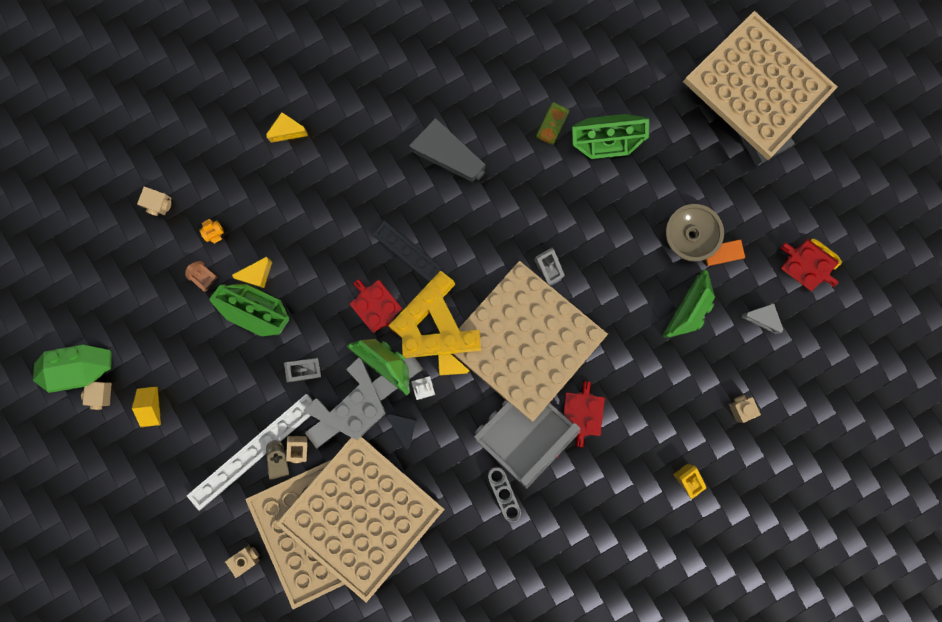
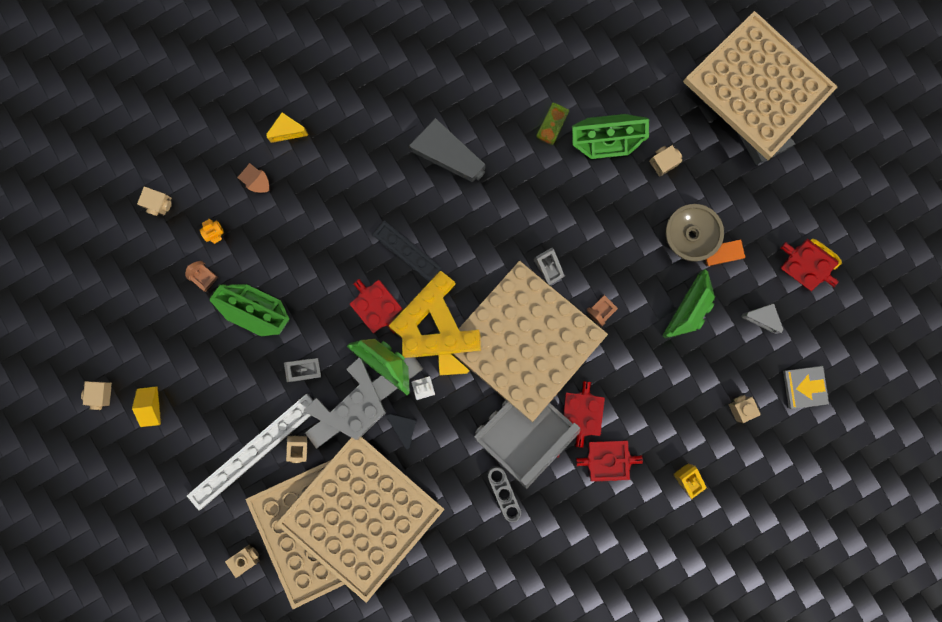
(71, 367): bright green wedge -> none
(254, 179): none -> nougat tile
(256, 273): yellow slope -> none
(276, 460): dark tan piece -> none
(601, 310): none -> nougat tile
(609, 460): none -> red plate
(666, 160): none -> tan brick
(806, 387): none -> light grey tile

